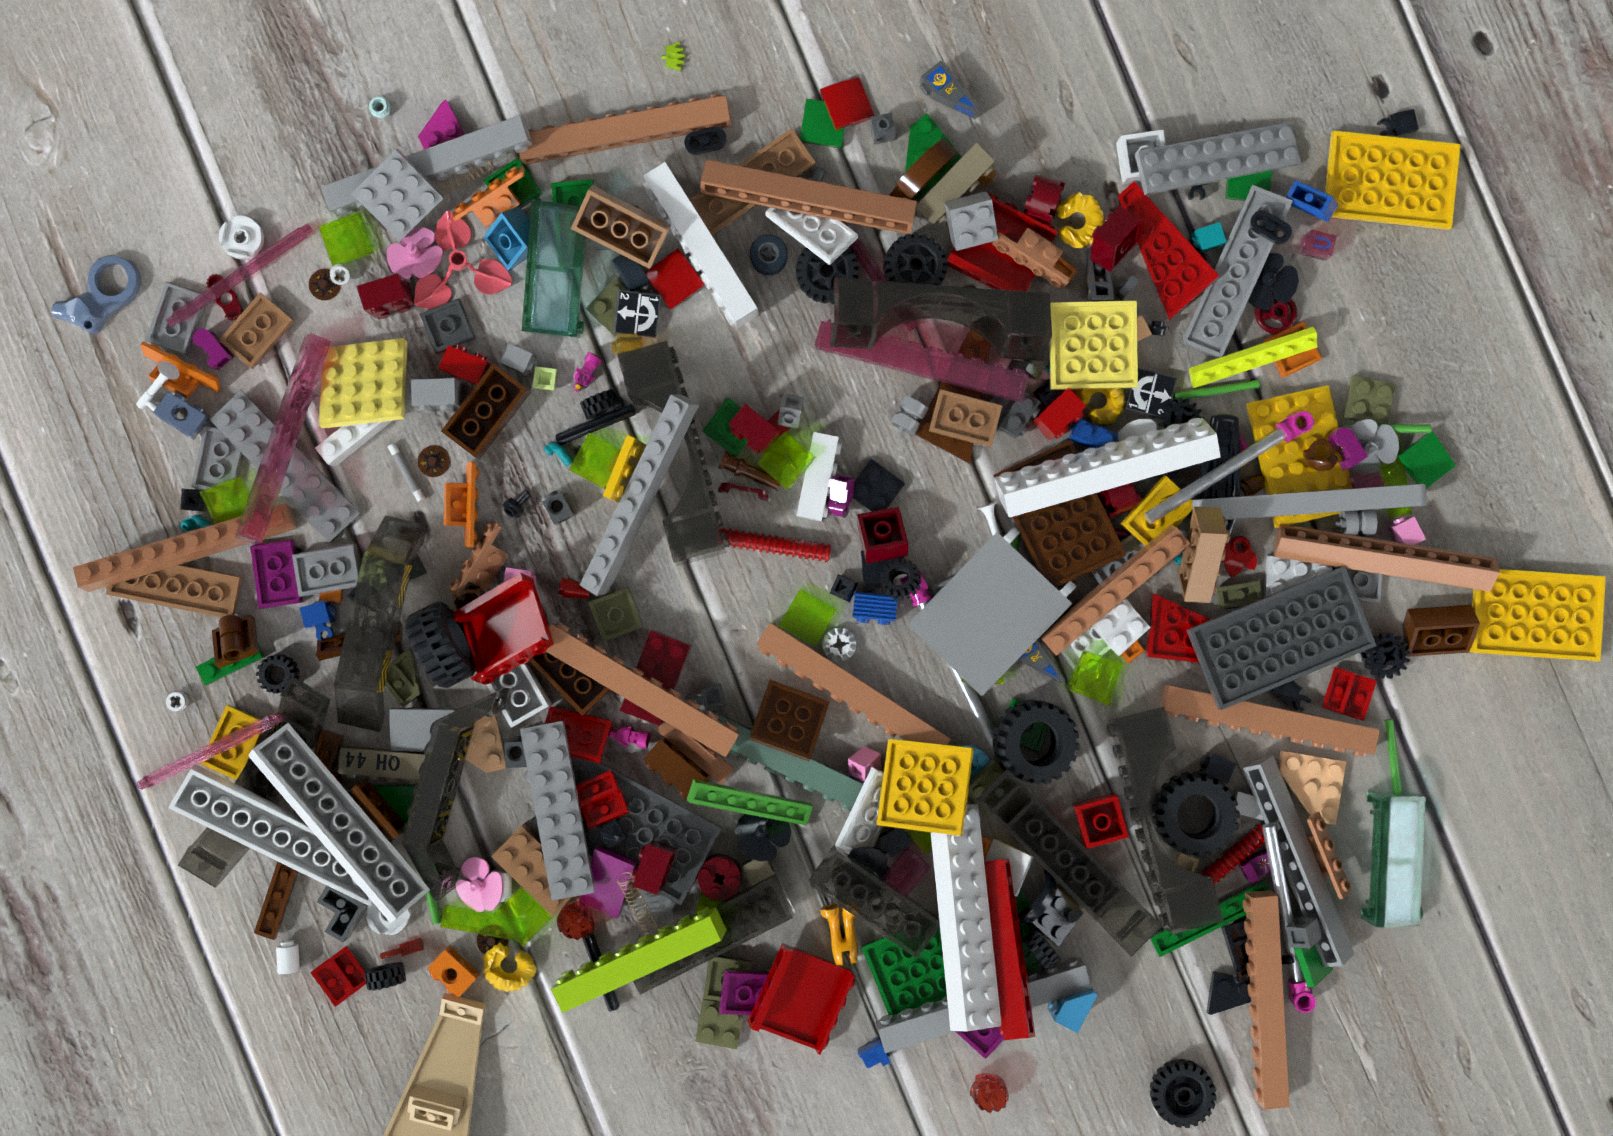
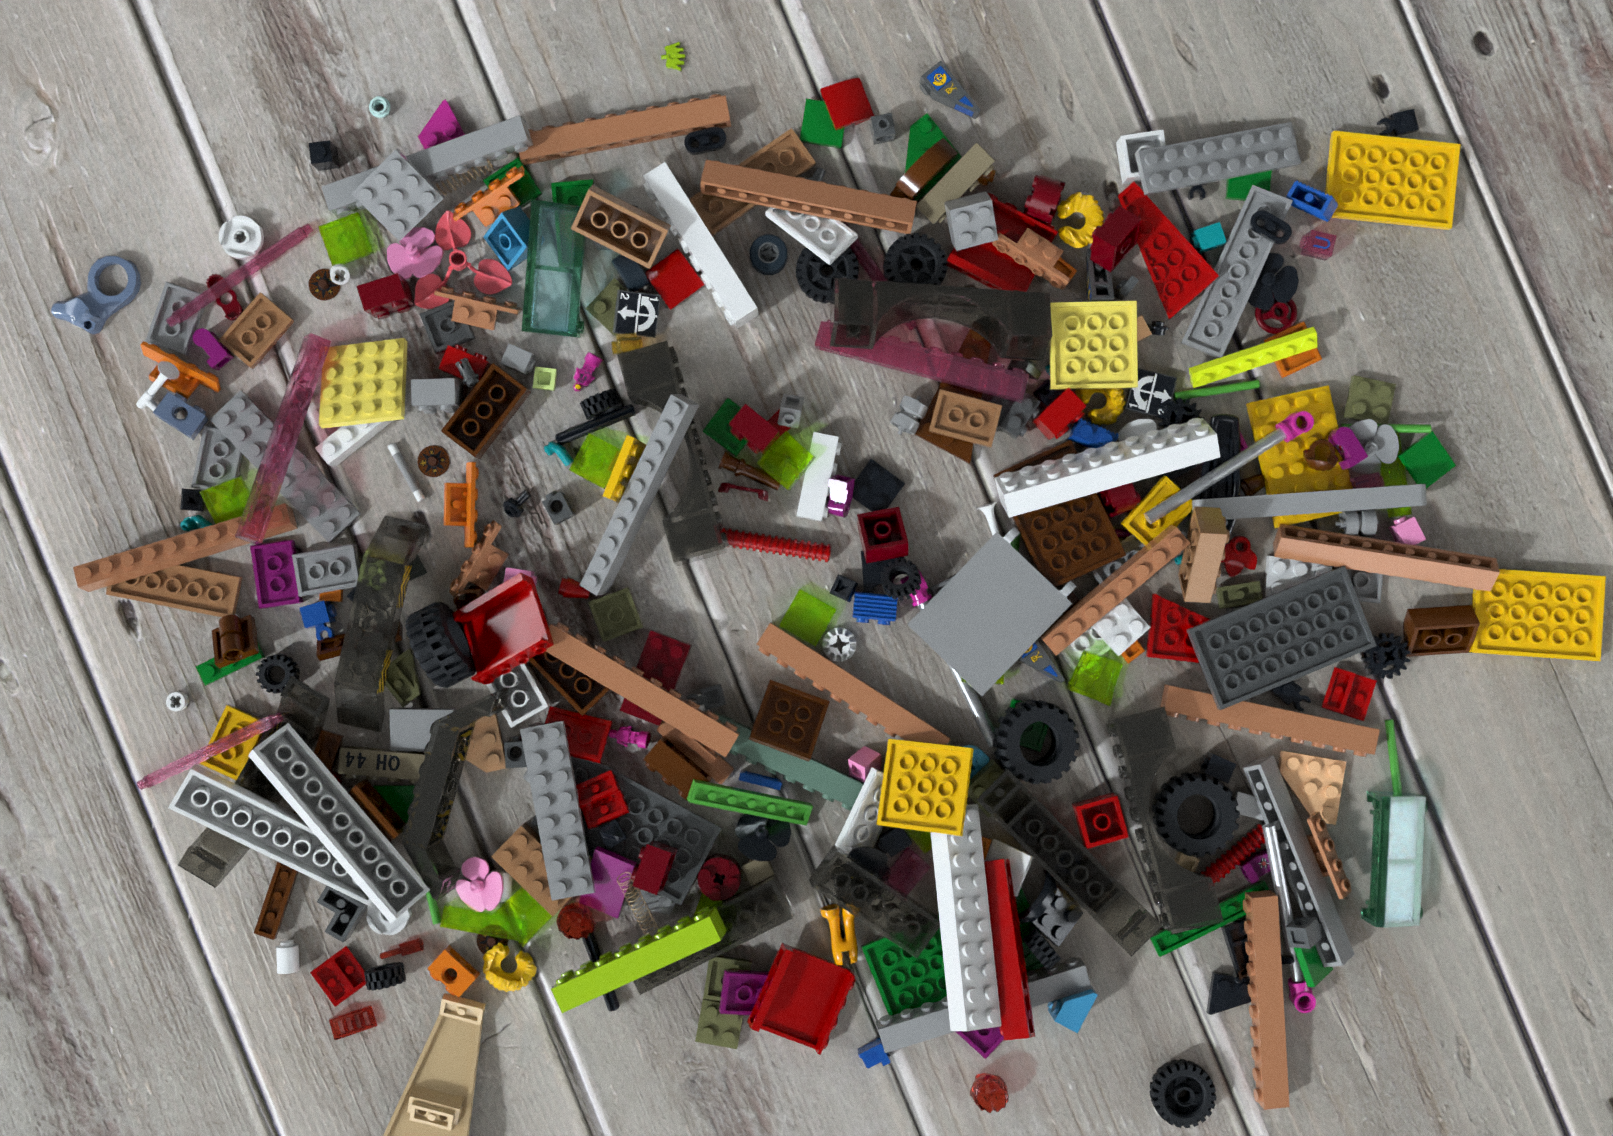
(324, 155): none -> black brick
(347, 1032): none -> clear red slope
(467, 373): none -> dark grey pin
(476, 310): none -> nougat bracket
(759, 779): none -> blue tile

